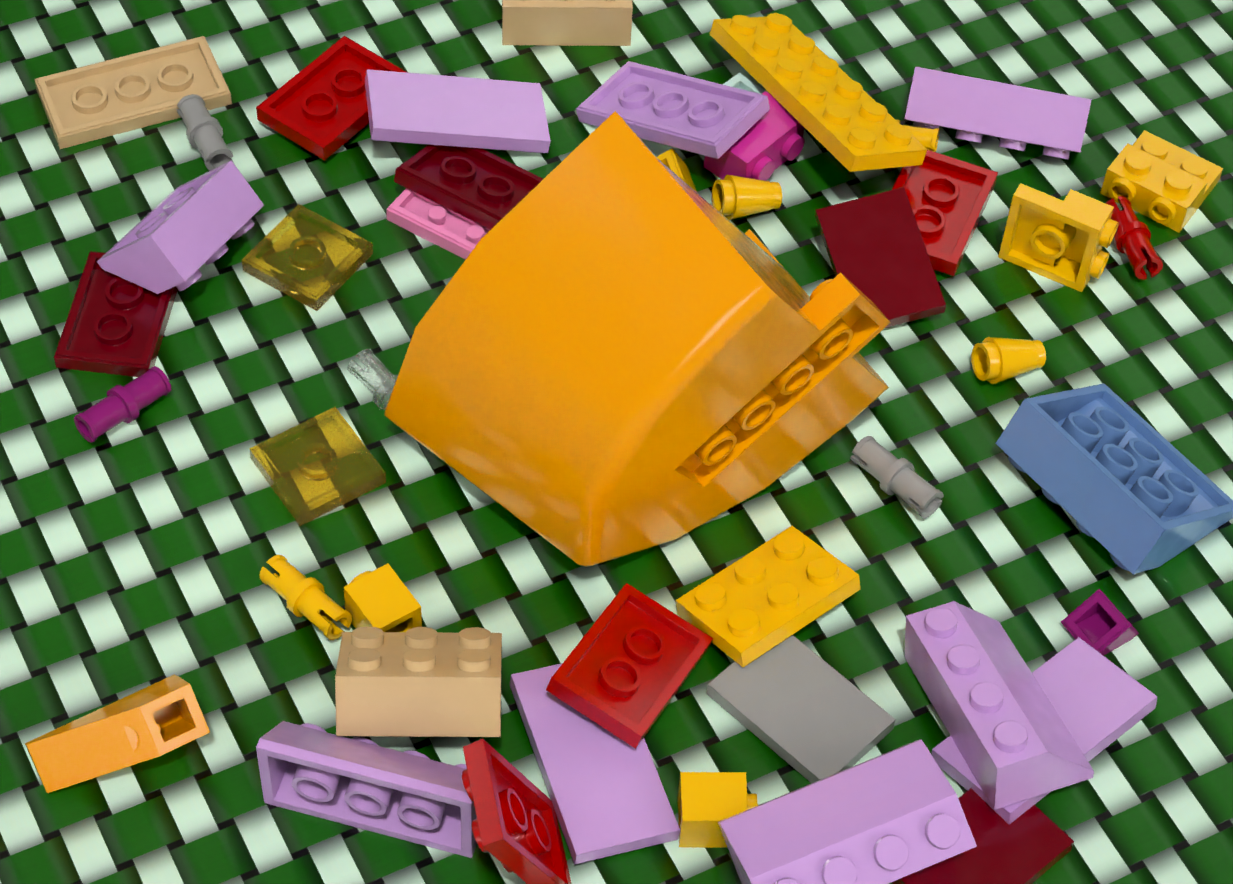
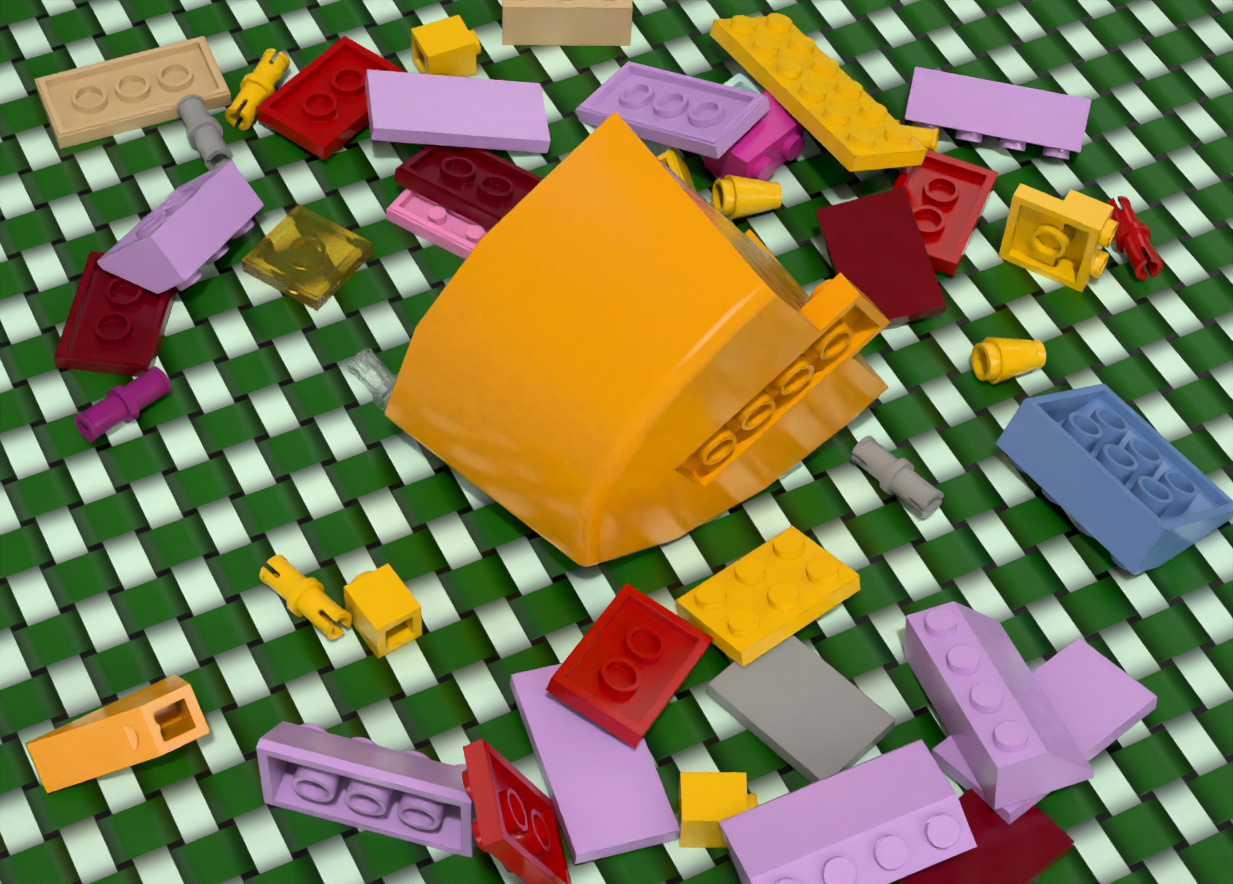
(256, 88): none -> yellow pin
(317, 466): clear yellow tile -> none
(419, 683): tan brick -> none
(445, 48): none -> yellow brick
(1100, 624): magenta slope -> none
(1161, 180): yellow plate -> none

